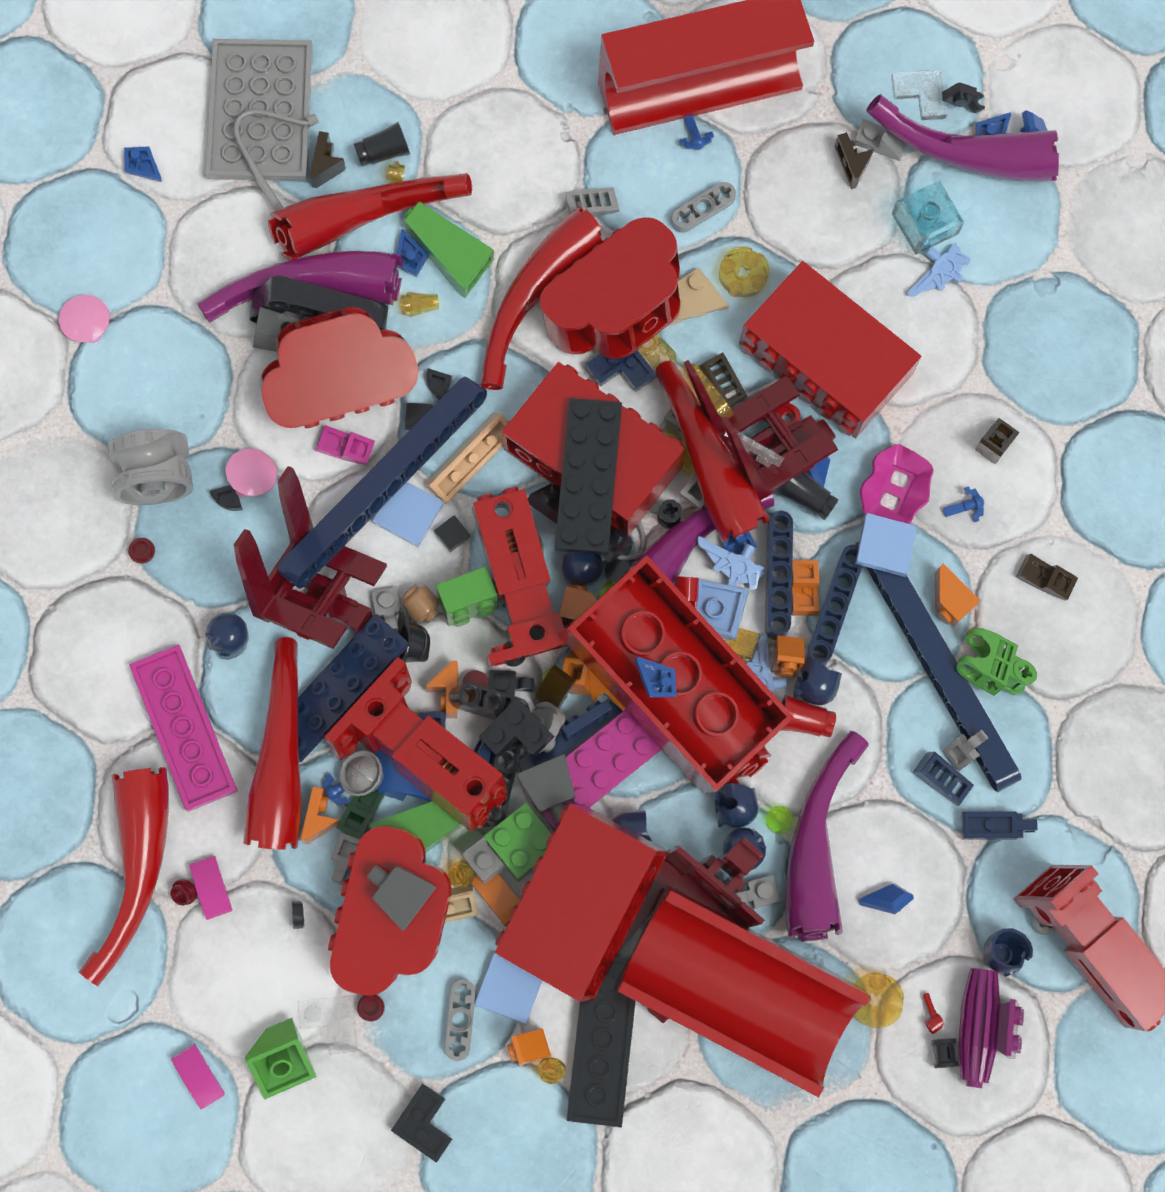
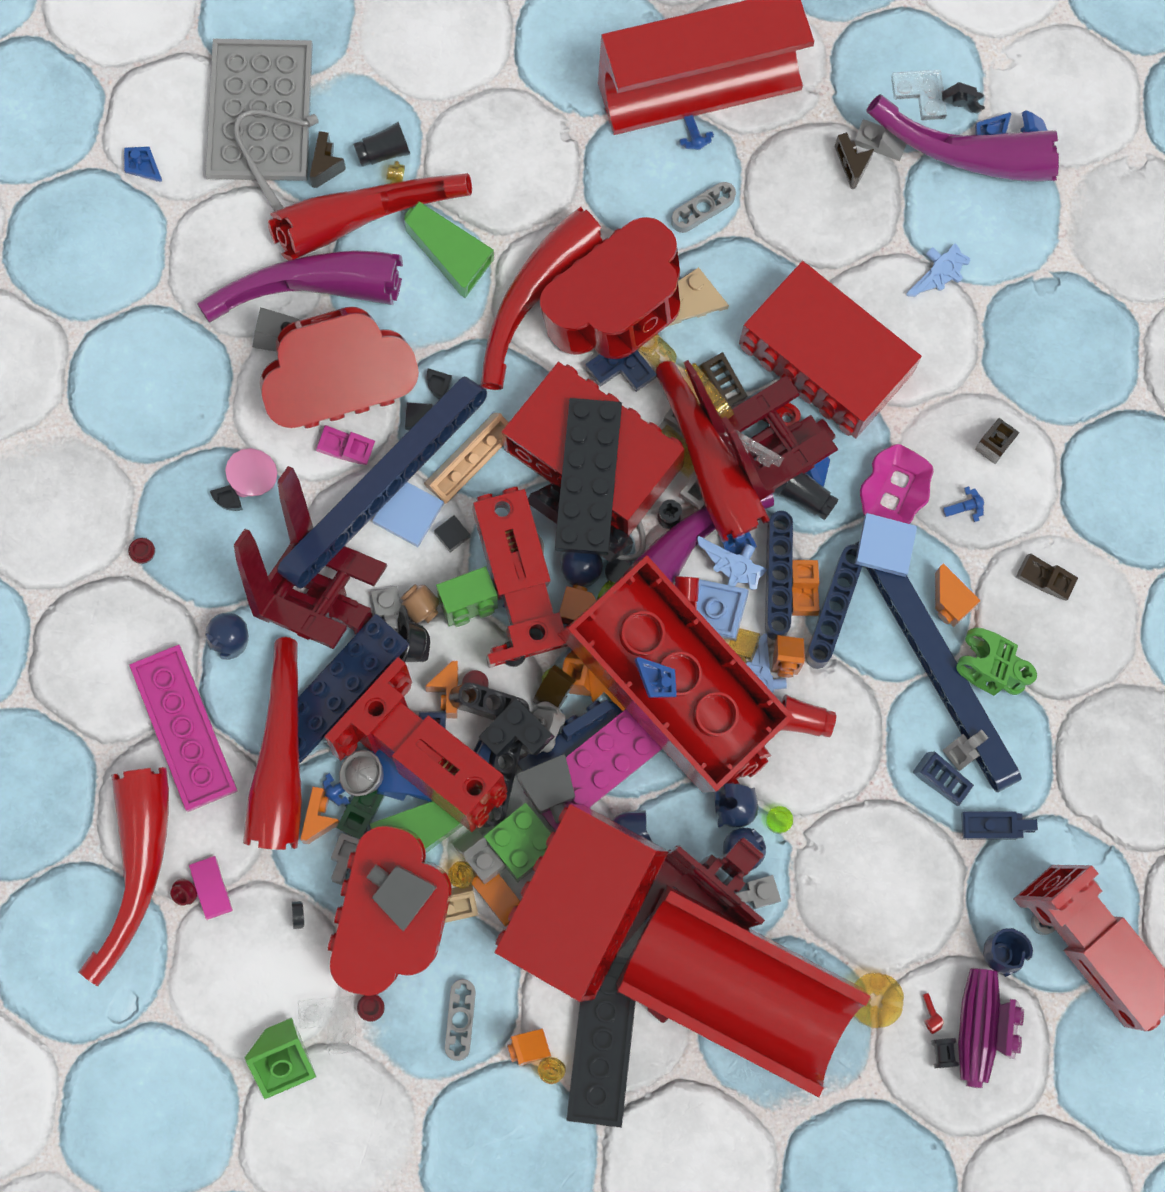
(84, 318): bright pink dish -> none
(151, 467): light grey piece -> none
(197, 1076): dark pink slope -> none
(310, 300): black beam -> none
(412, 254): blue piece -> none
(415, 1124): black plate -> none
(418, 303): clear yellow cone -> none
(507, 683): black plate -> none
(508, 990): light blue tile -> none
(590, 194): light grey slope -> none
(744, 286): clear yellow plate -> none
(810, 880): magenta brick -> none
(818, 683): dark blue helmet -> none
(888, 899): blue piece -> none
(927, 217): clear light blue brick -> none

